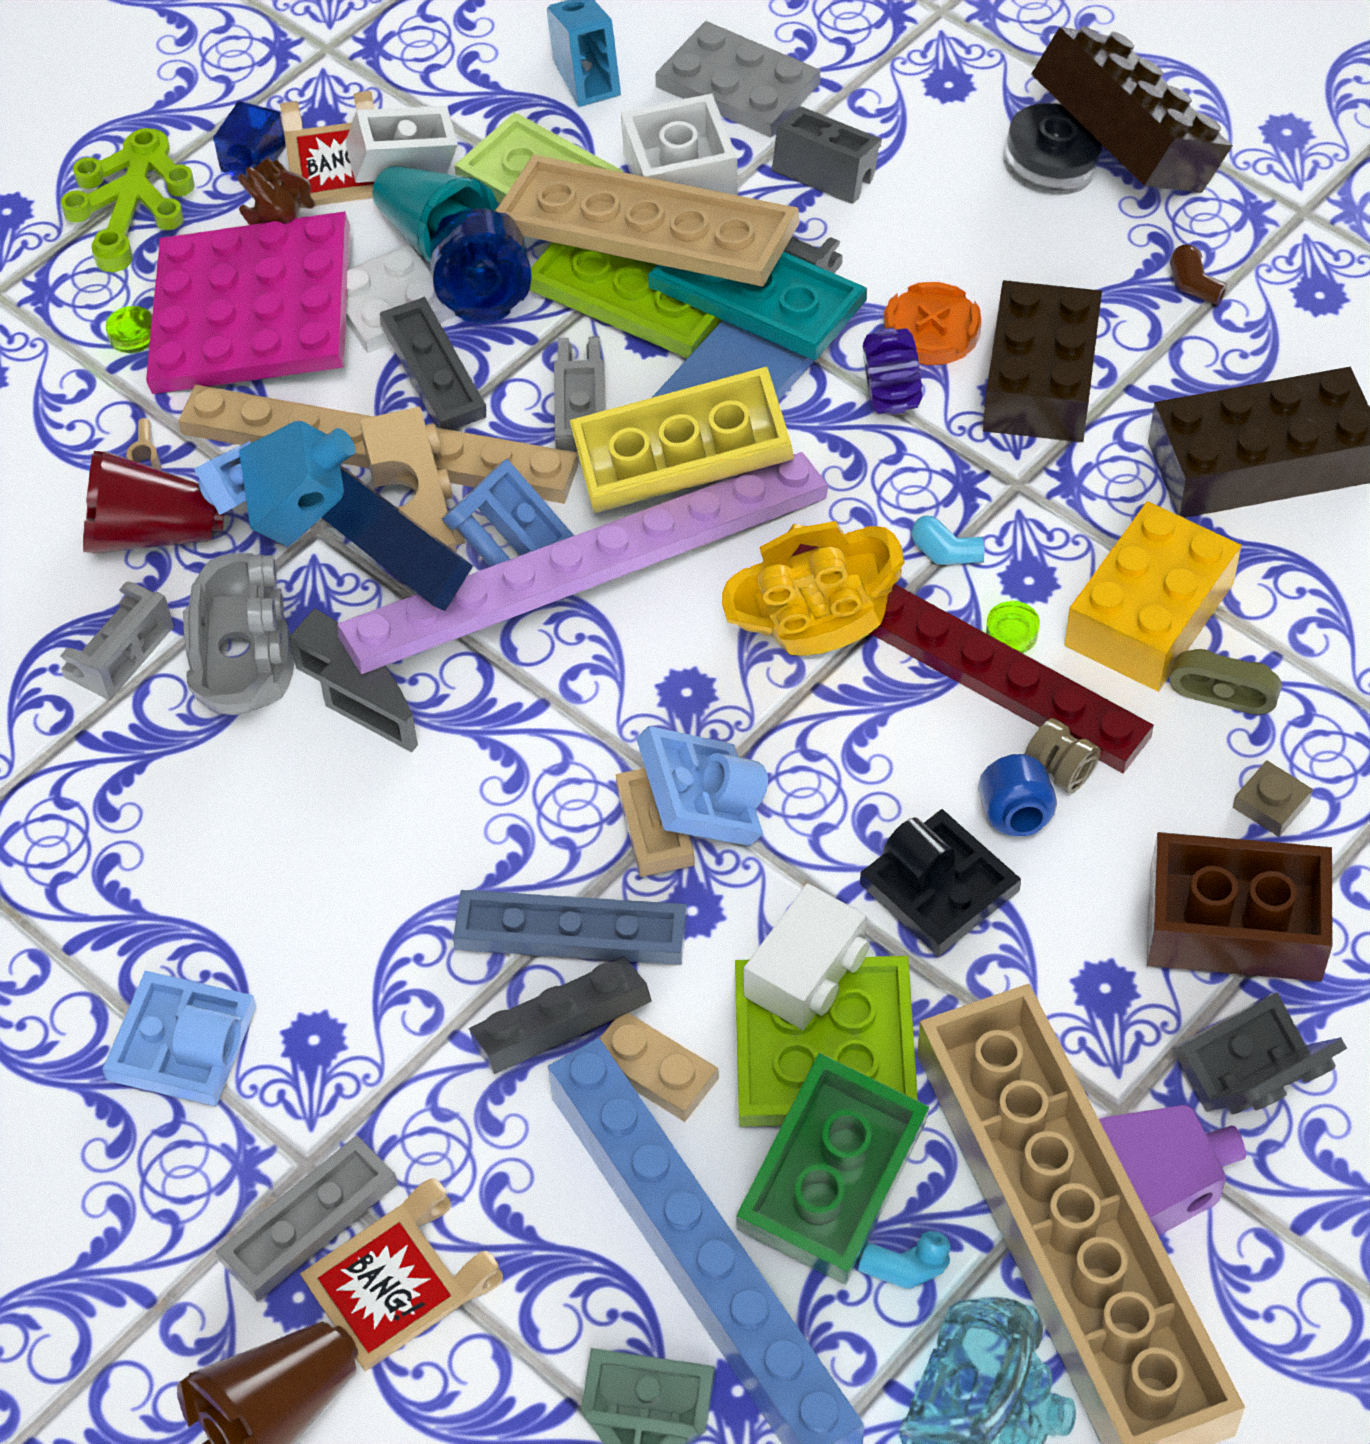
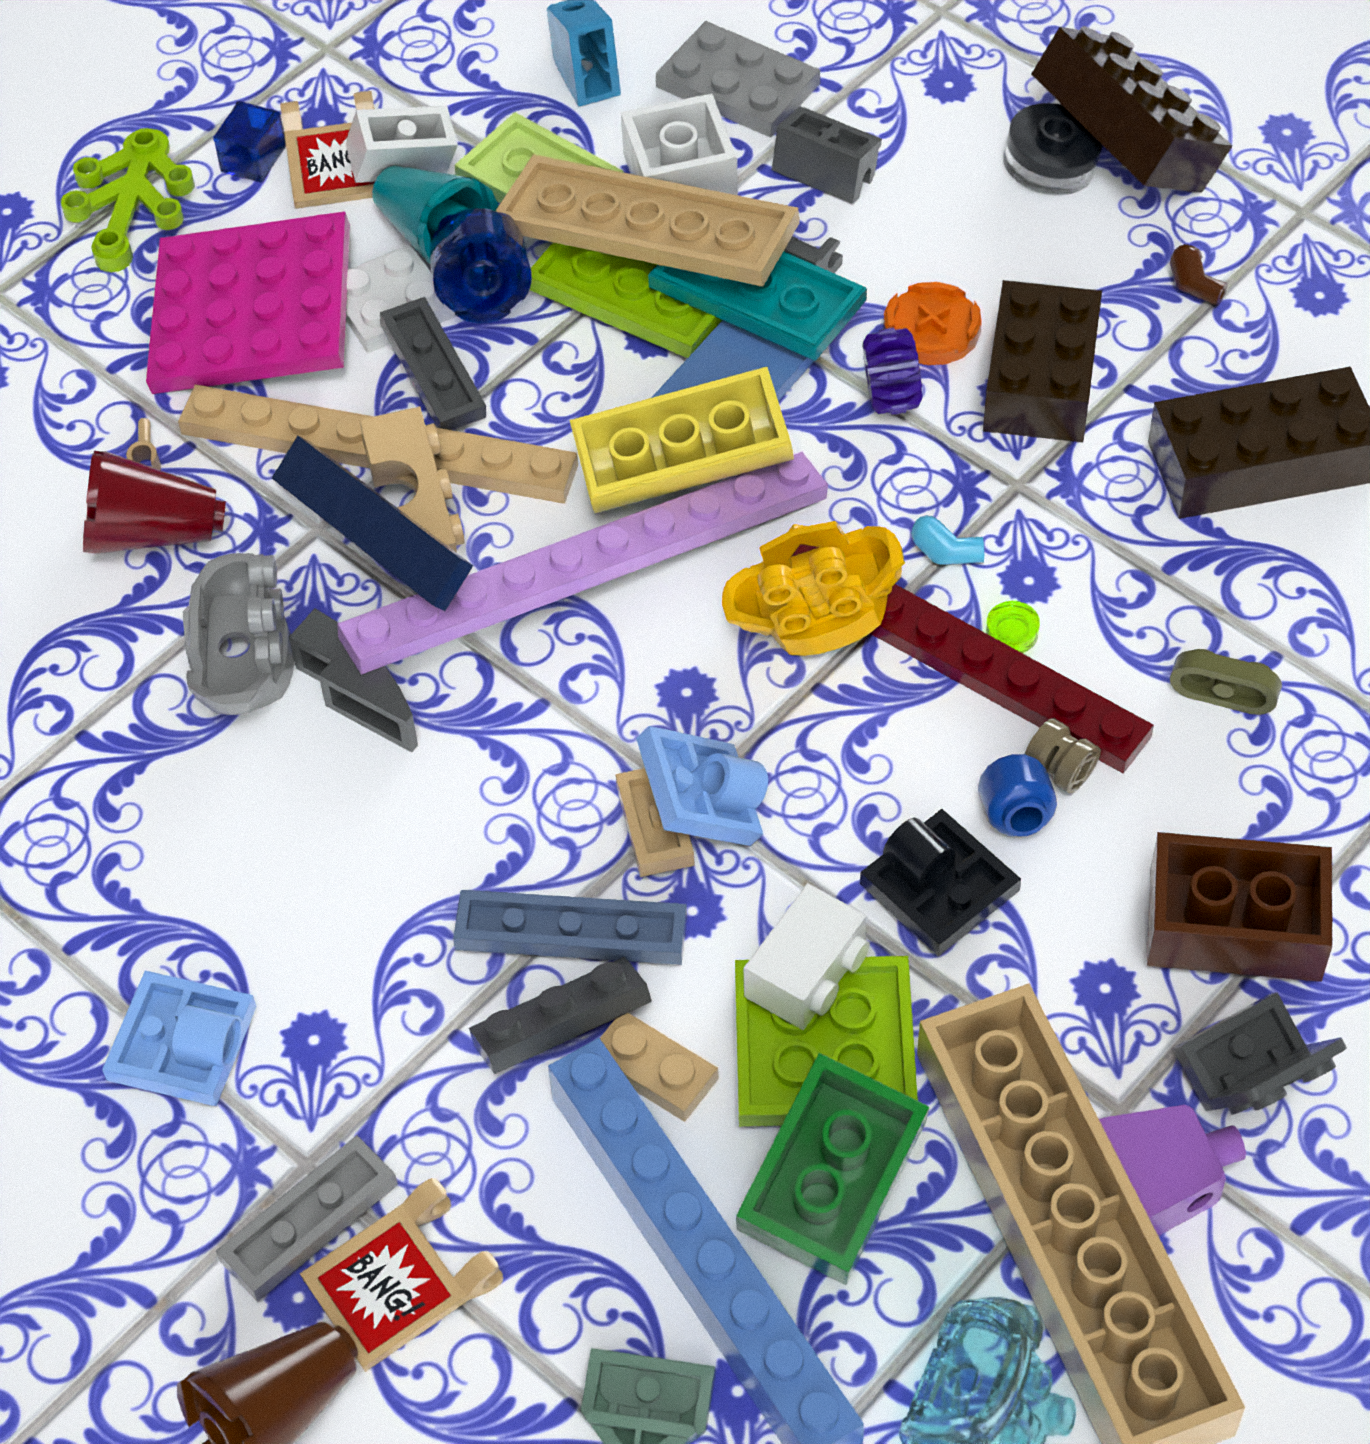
(121, 643): light grey hinge -> none
(129, 329): clear neon green tile -> none
(223, 480): light blue plate -> none
(275, 193): reddish brown piece -> none
(293, 479): dark azure torso -> none
(514, 512): medium blue plate -> none
(577, 388): light grey hinge -> none
(912, 1267): medium azure arm -> none
(1152, 595): yellow brick -> none
(1272, 798): dark tan plate -> none

